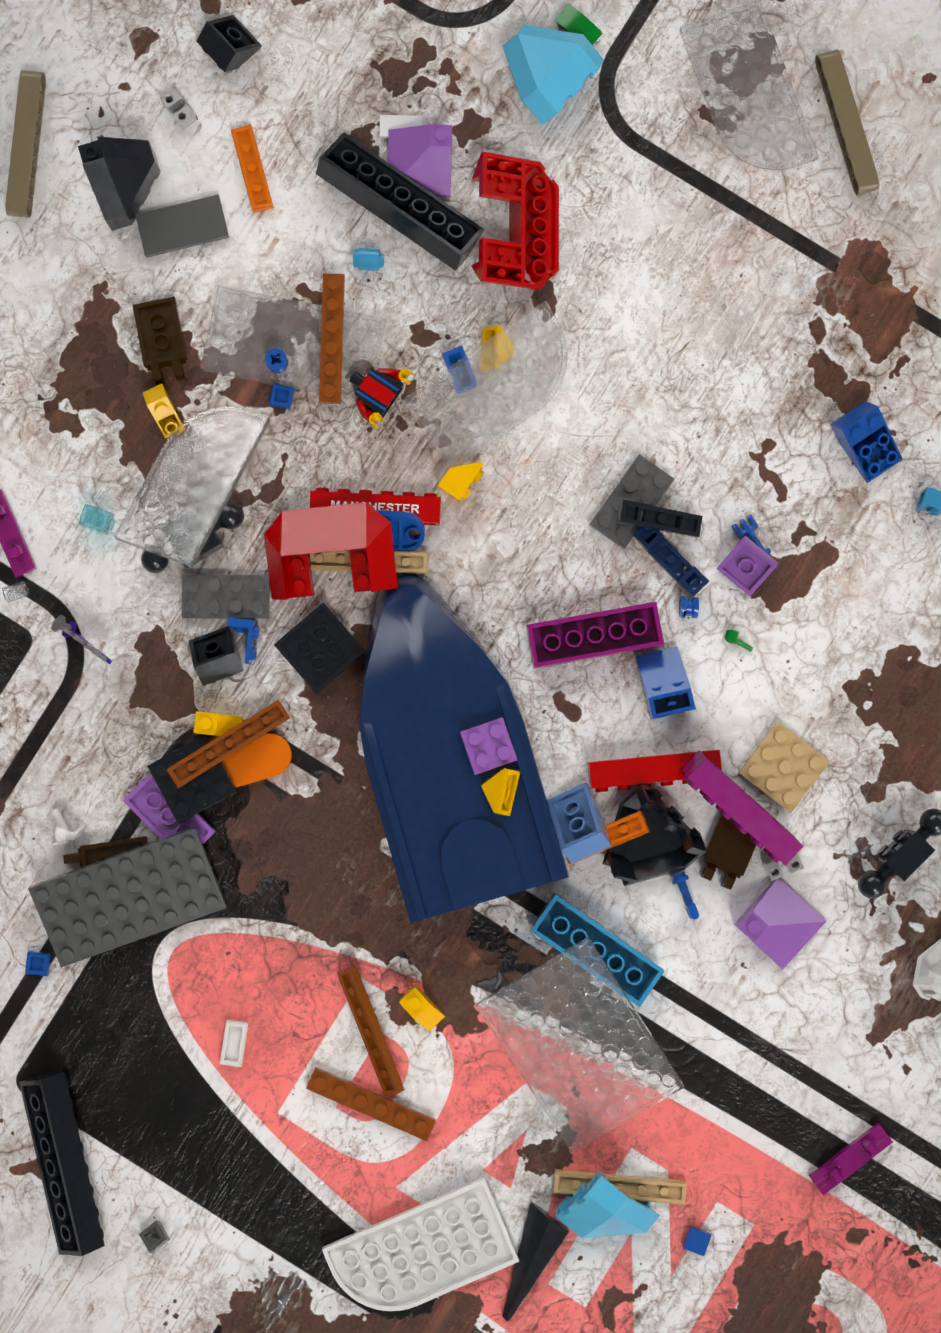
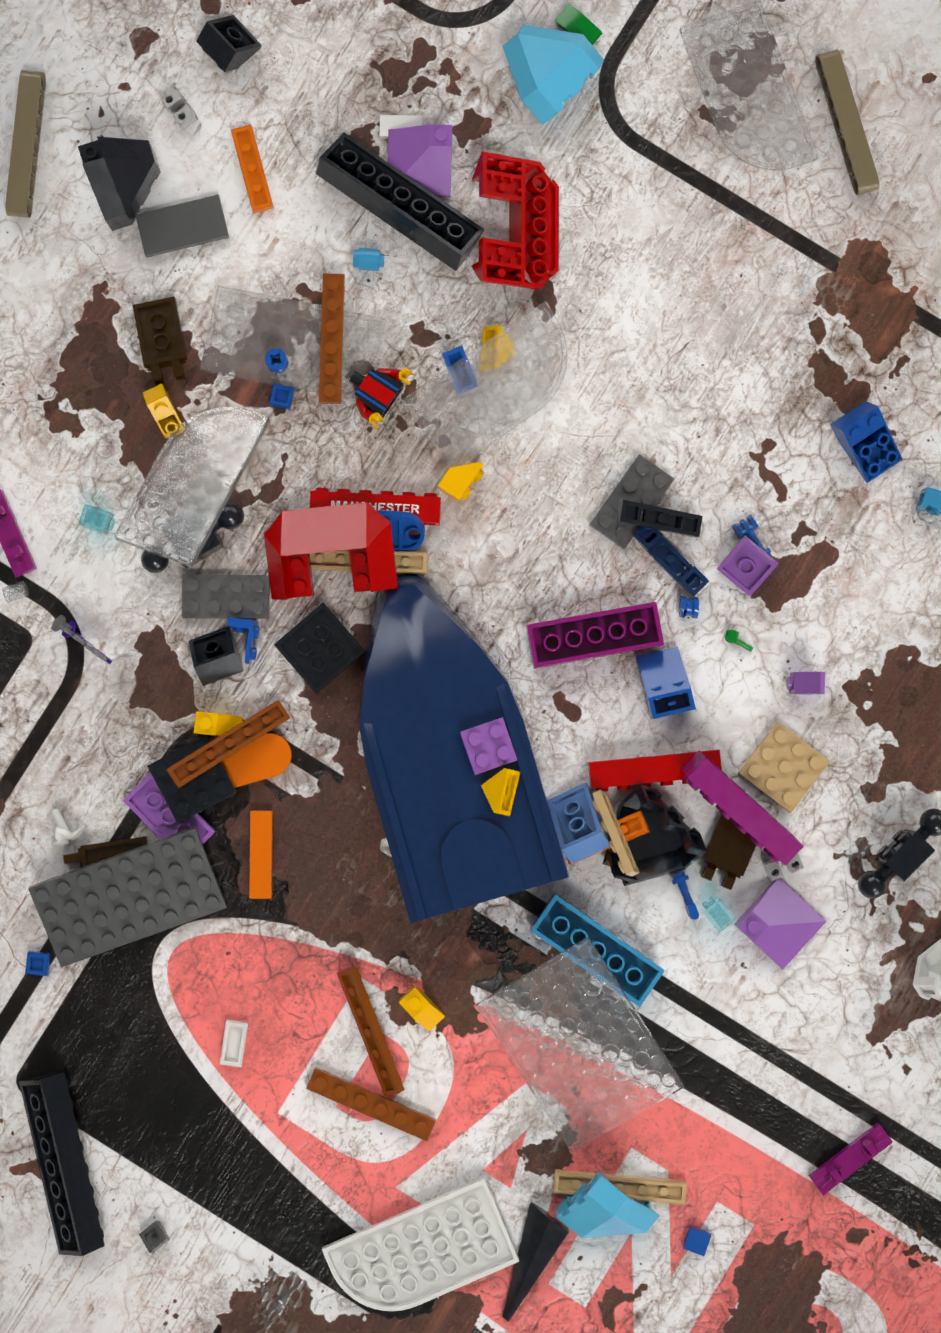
(261, 854): none -> orange tile
(611, 825): none -> tan plate
(717, 913): none -> clear light blue brick
(806, 683): none -> medium lavender slope

